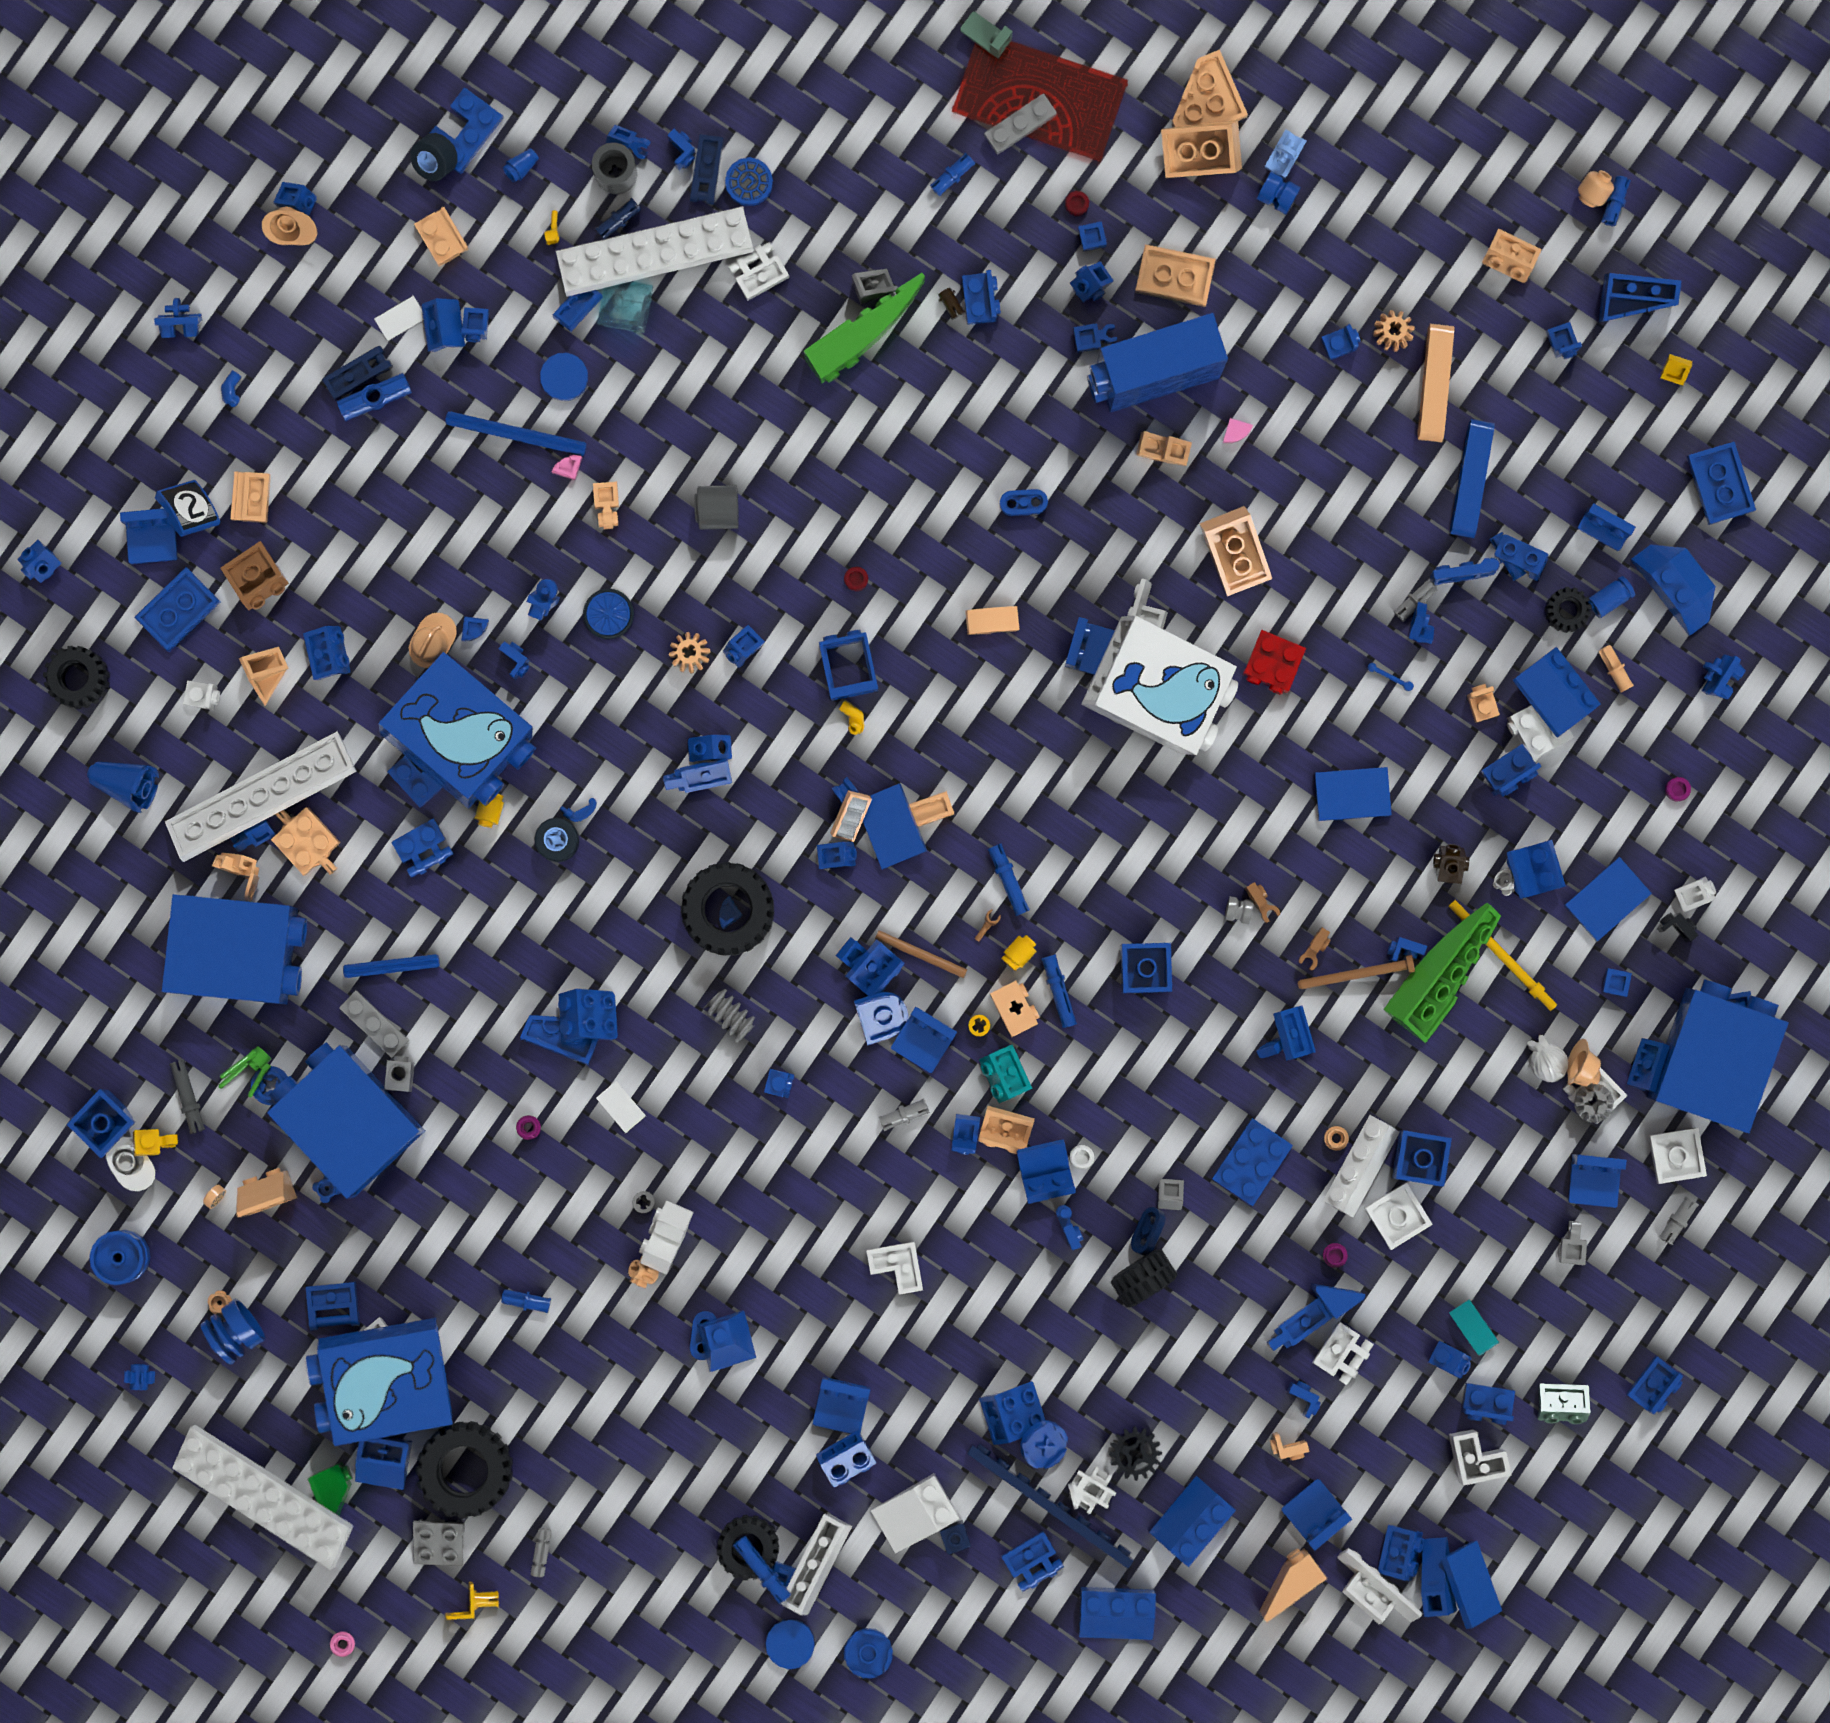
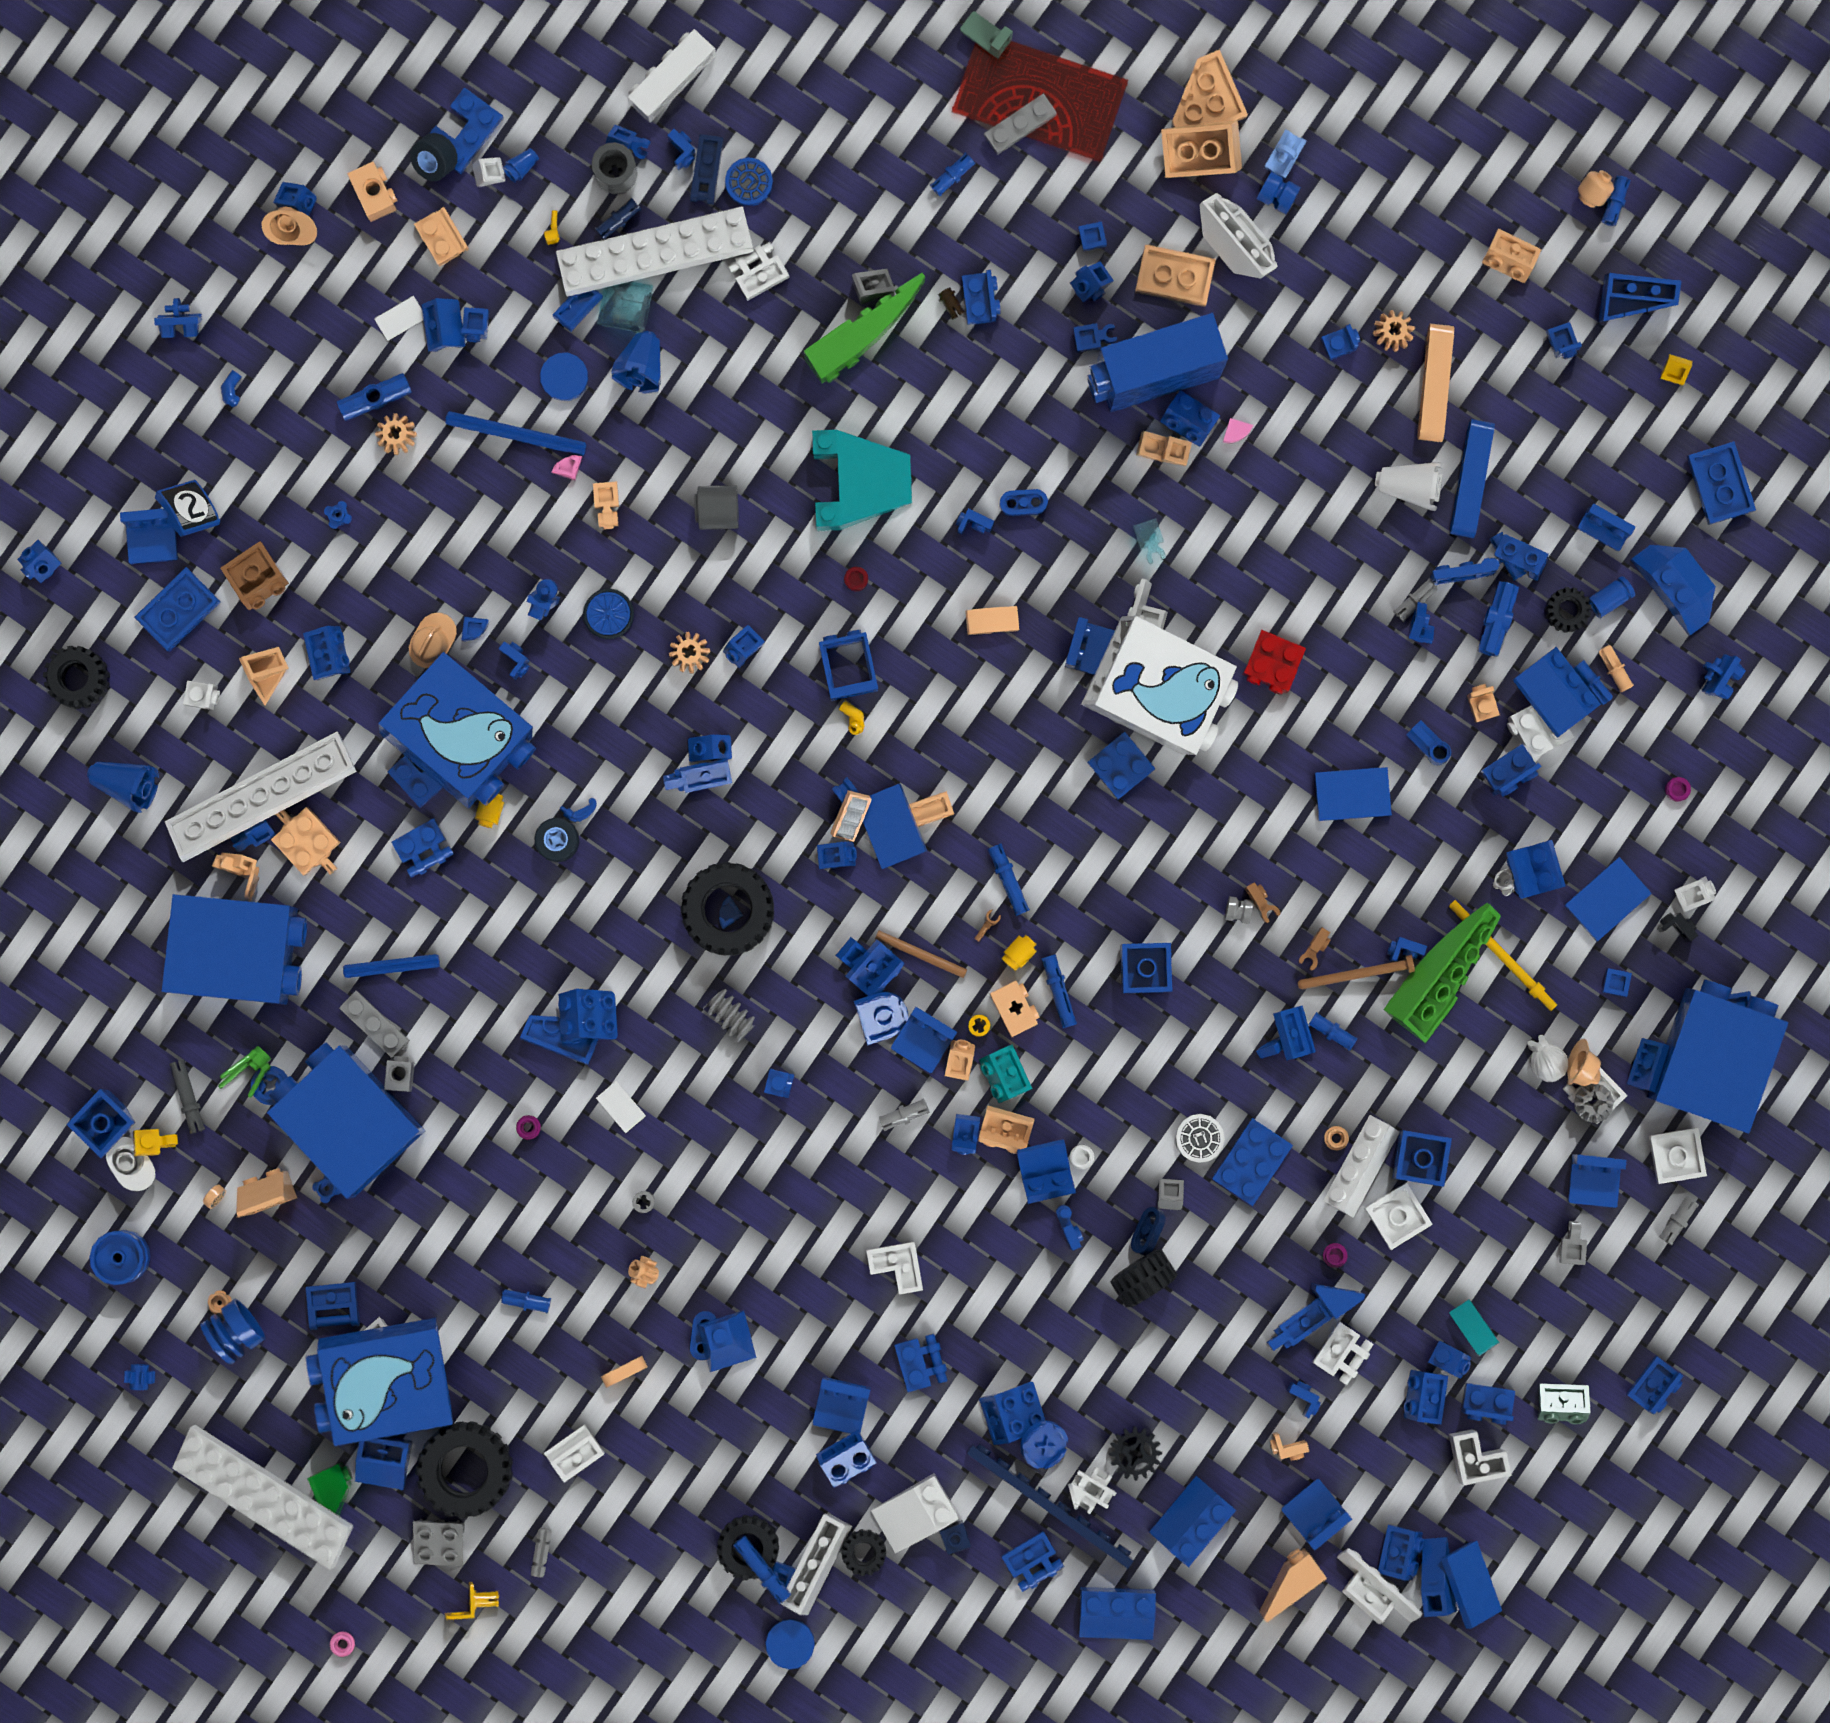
(250, 497): light nougat plate -> none
(344, 517): none -> blue plate
(357, 373): dark blue plate -> none
(376, 205): none -> light nougat brick
(387, 433): none -> light nougat gear
(488, 171): none -> white slope
(574, 1453): none -> white plate
(624, 1371): none -> light nougat beam
(639, 364): none -> blue cone
(666, 1237): white brick -> none
(671, 75): none -> white brick
(853, 1541): none -> black tyre
(868, 1653): blue tile -> none
(870, 479): none -> teal wedge
(913, 1364): none -> blue plate
(960, 1059): none -> light nougat bracket
(979, 522): none -> blue bracket
(1077, 203): dark red tile -> none
(1121, 765): none -> blue plate
(1149, 536): none -> clear light blue plate
(1190, 418): none -> blue bracket
(1200, 1138): none -> tile
(1236, 238): none -> white wedge
(1236, 550): light nougat slope -> none
(1333, 1031): none -> blue pin
(1408, 686): blue hinge -> none
(1412, 483): none -> white cone
(1425, 1397): none -> blue bracket
(1427, 741): none -> blue piece
(1450, 864): dark brown brick -> none
(1498, 619): none -> blue piece
(1593, 682): none -> blue axle

